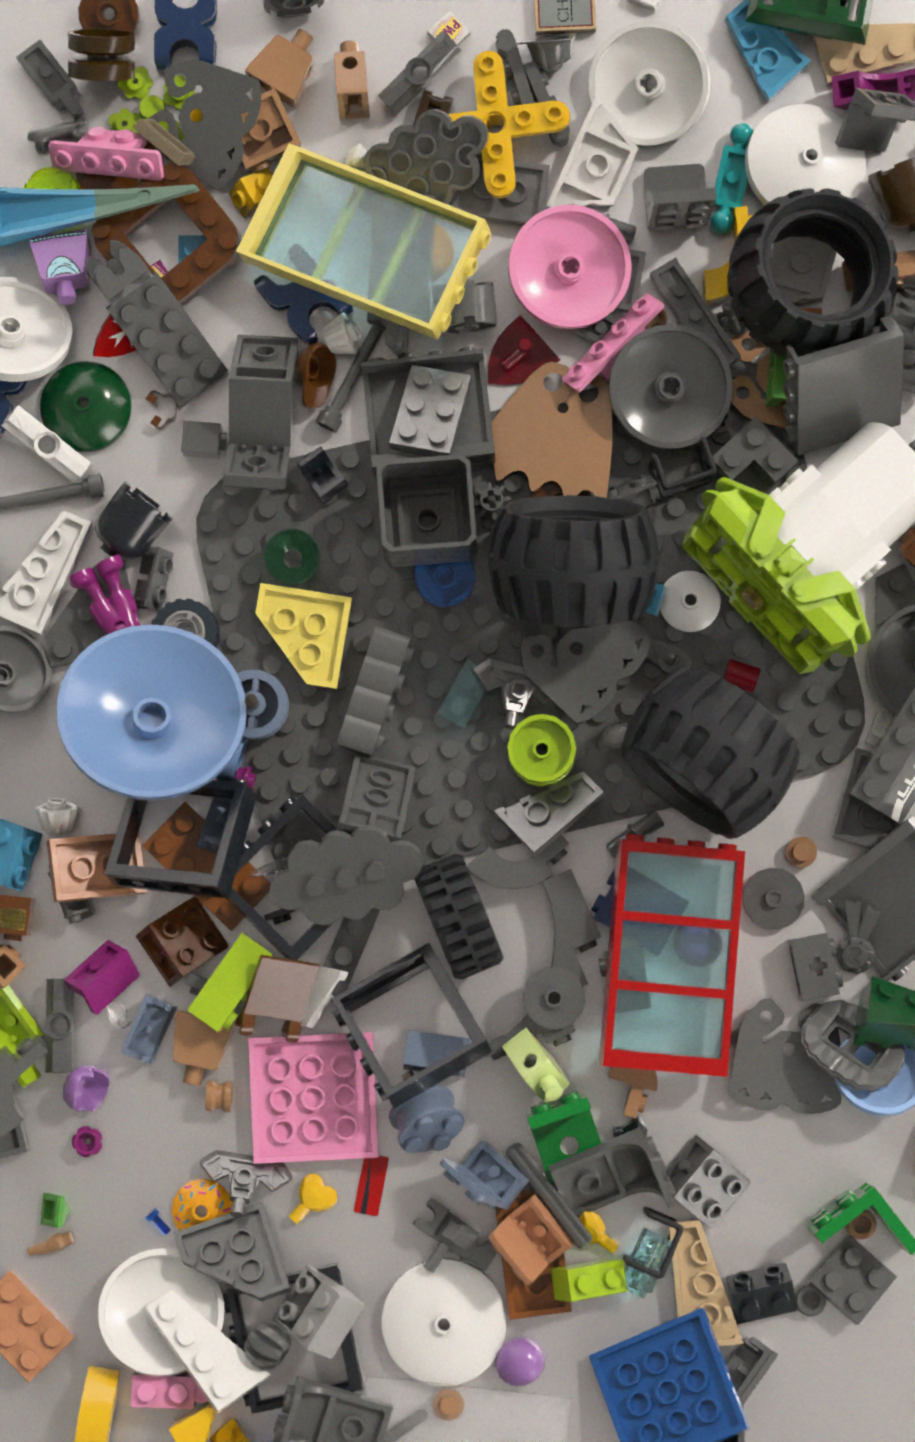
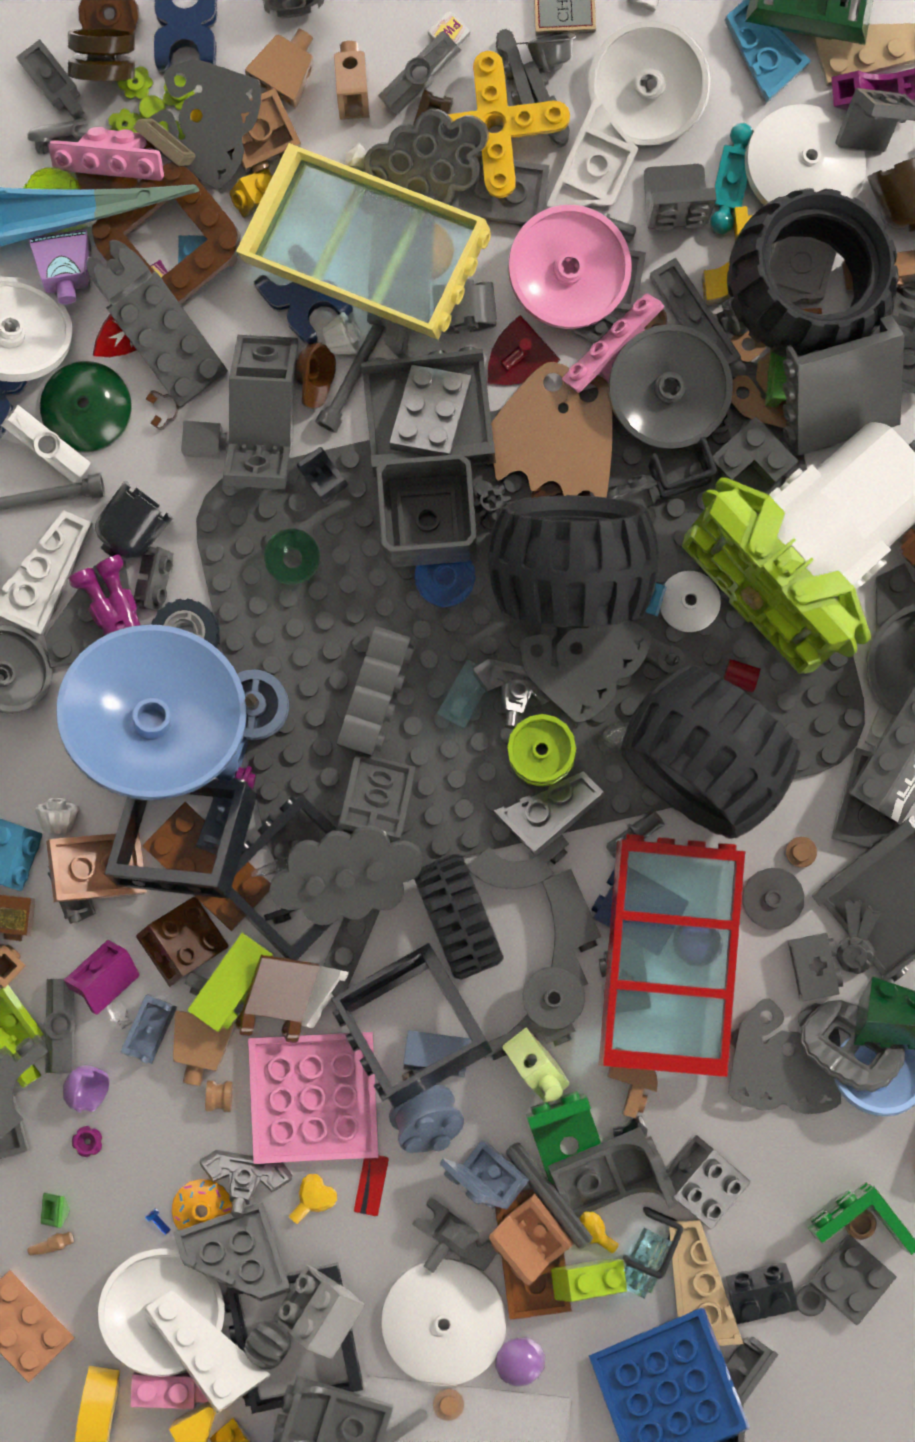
(307, 629): light yellow plate -> none

